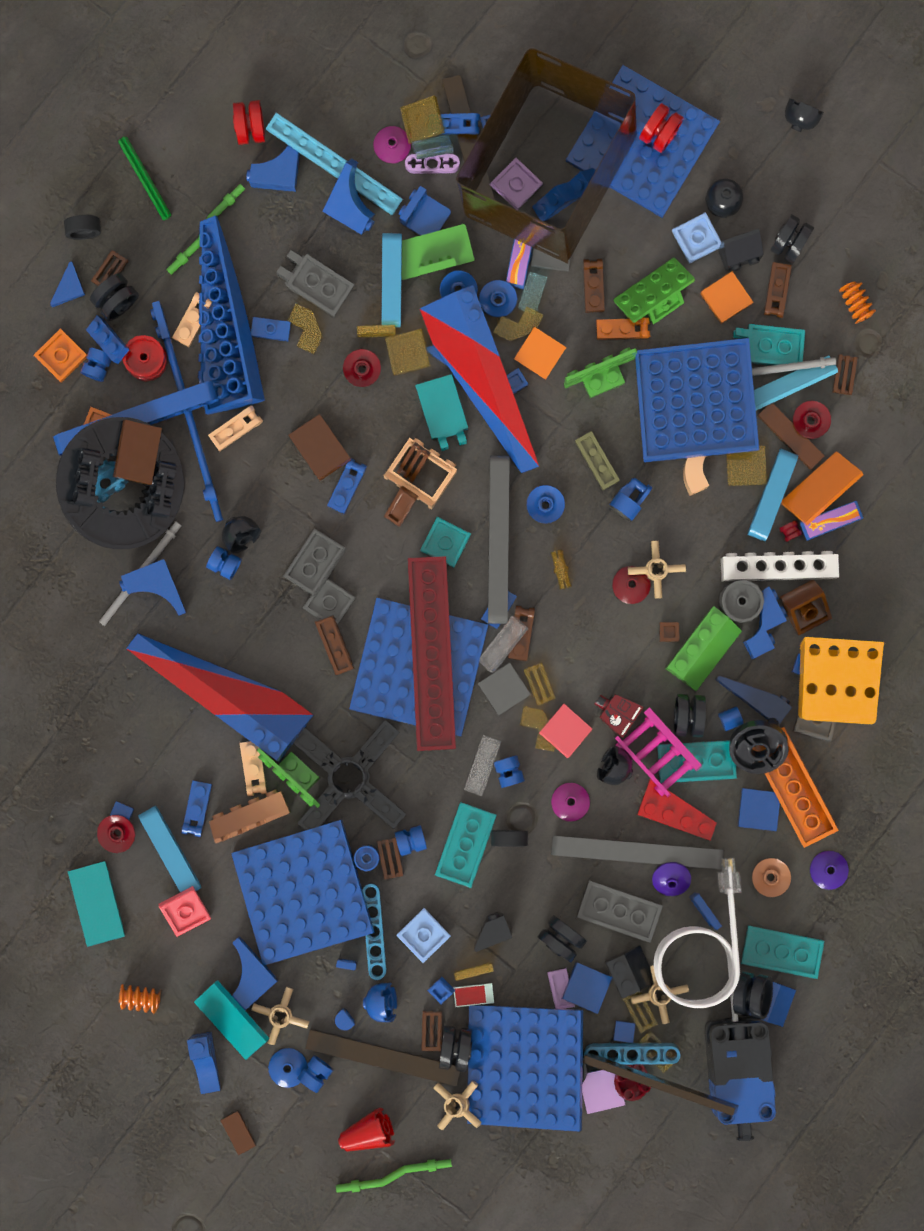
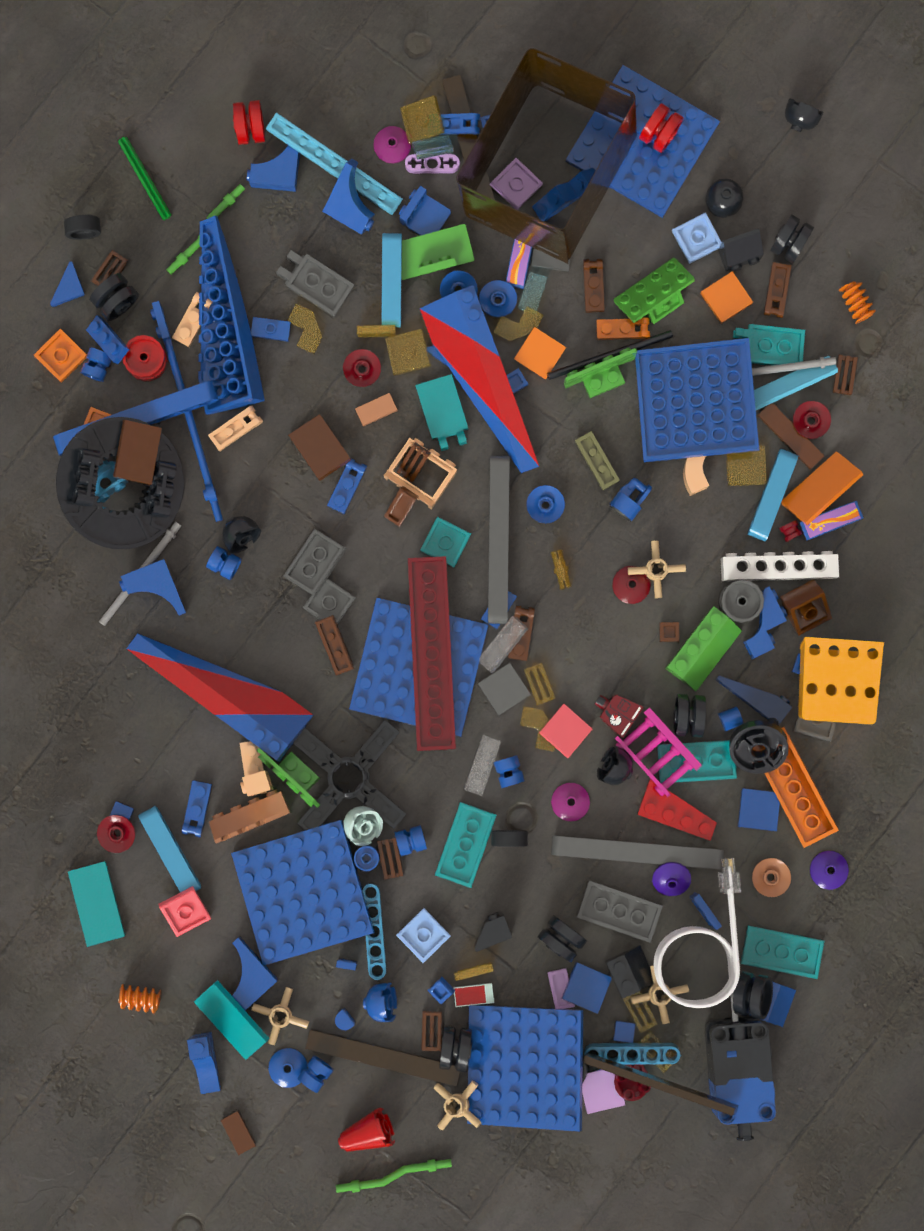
(256, 783): none -> light nougat brick
(362, 825): none -> light aqua cylinder
(376, 409): none -> nougat tile
(597, 359): none -> black piece

